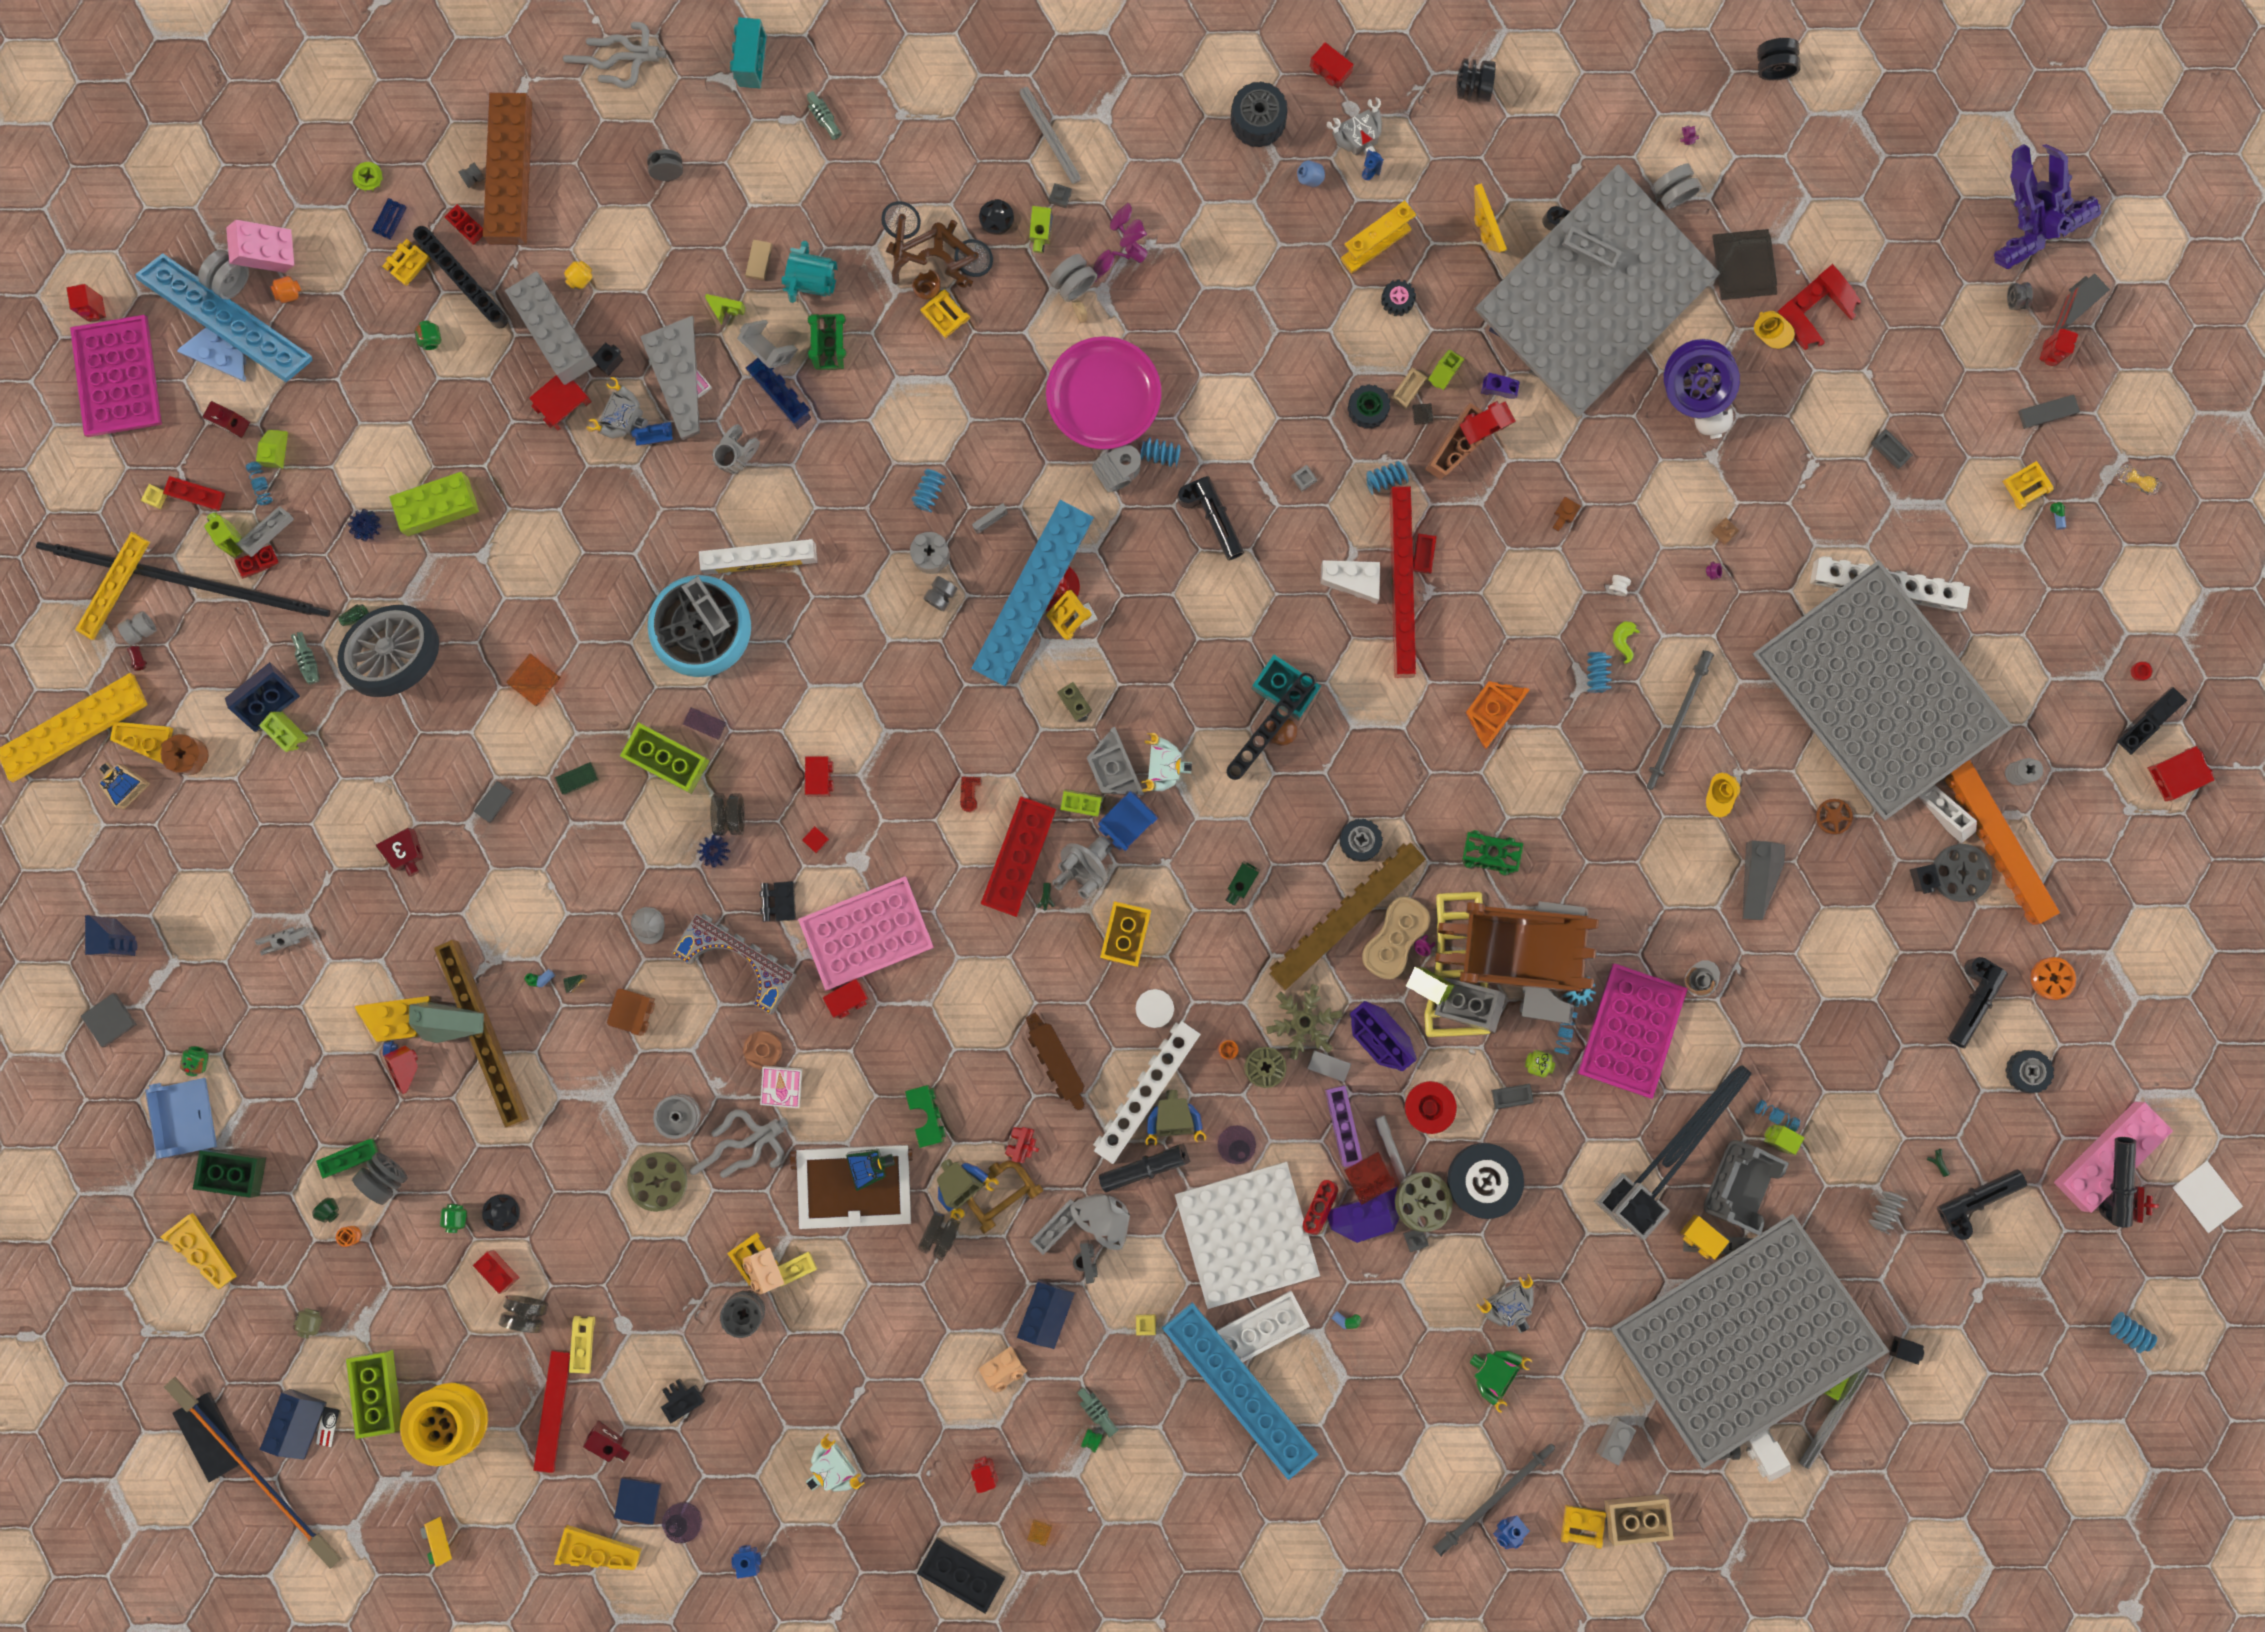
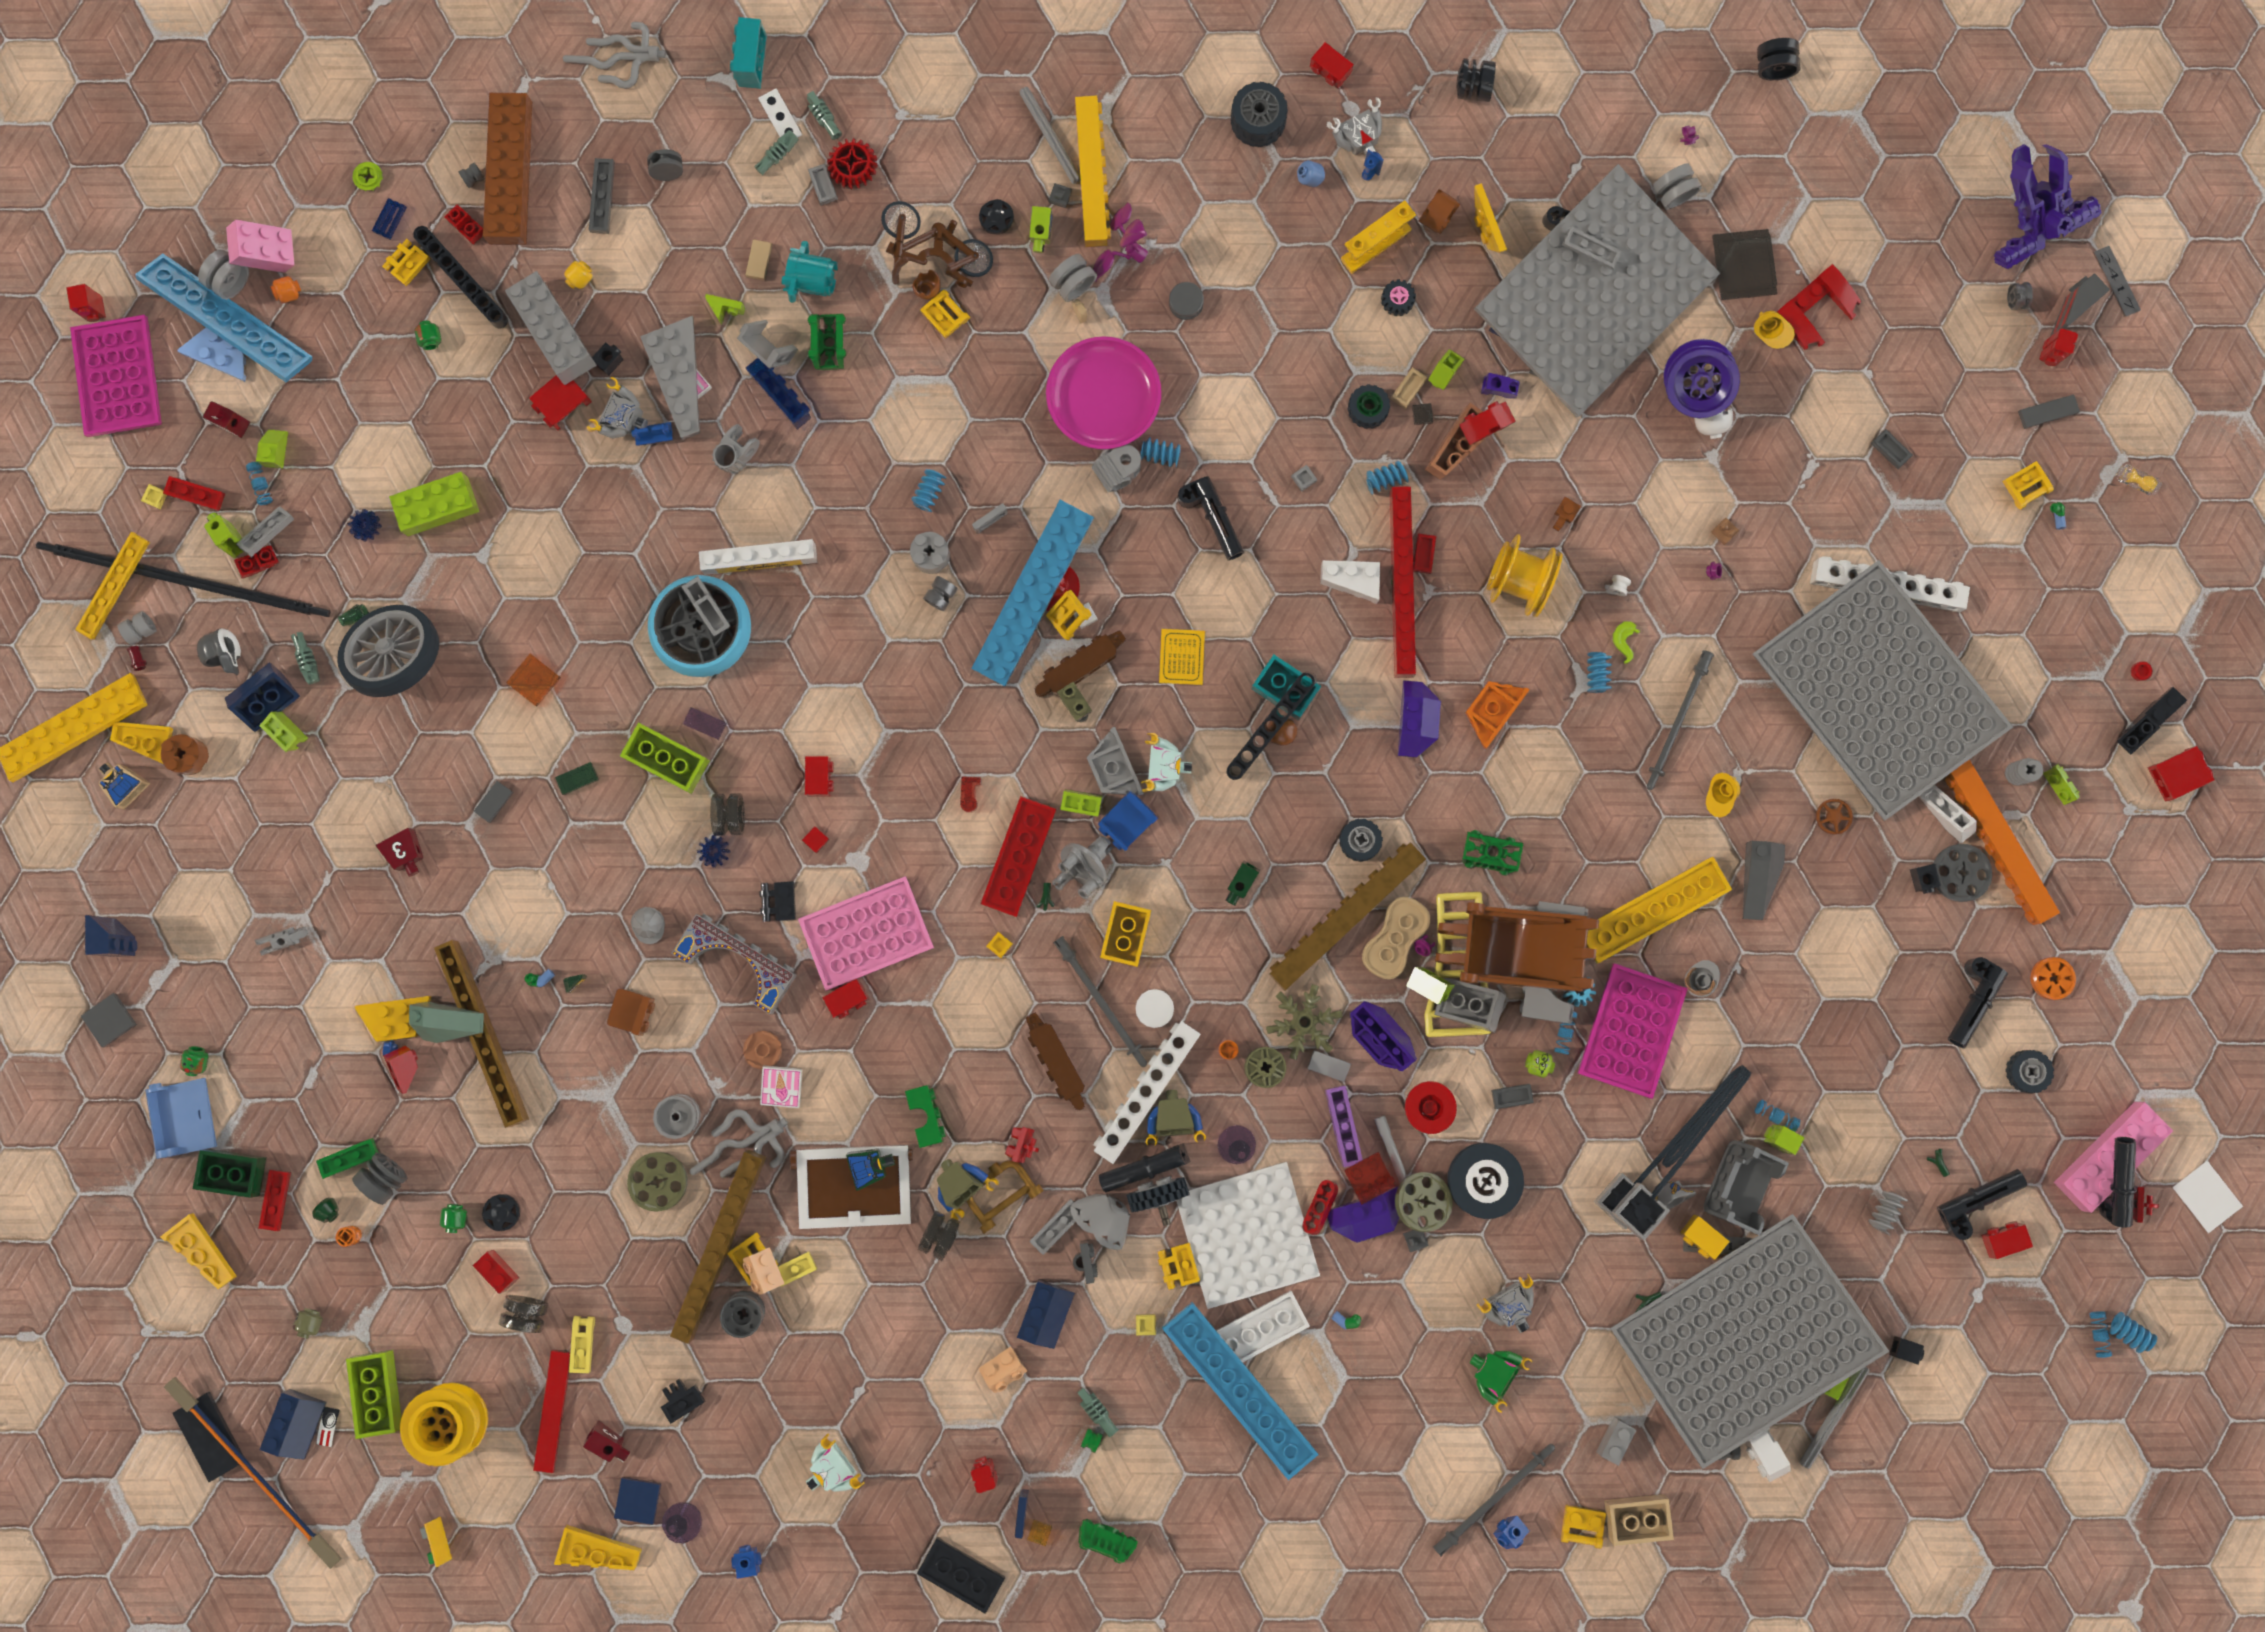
(219, 649): none -> dark grey piece
(274, 1200): none -> red plate
(601, 195): none -> dark grey plate
(718, 1246): none -> pearl gold brick
(777, 151): none -> sand green hinge
(779, 113): none -> white sticker
(822, 184): none -> light grey tile
(866, 166): none -> red gear
(999, 945): none -> yellow tile
(1021, 1513): none -> dark blue tile
(1069, 955): none -> dark grey bar
(1081, 665): none -> reddish brown hinge
(1091, 171): none -> yellow brick
(1106, 1541): none -> green piece
(1158, 1195): none -> black wheel
(1182, 656): none -> yellow sticker
(1184, 1263): none -> yellow plate
(1186, 300): none -> dark grey head
(1418, 719): none -> dark purple wedge
(1439, 211): none -> dark orange brick
(1524, 575): none -> yellow wheel
(1647, 1299): none -> dark green bar
(1657, 908): none -> yellow plate
(1674, 1194): none -> light grey hat
(2006, 1240): none -> red brick
(2058, 780): none -> lime hinge
(2100, 1334): none -> dark azure piece
(2117, 281): none -> flat silver sticker

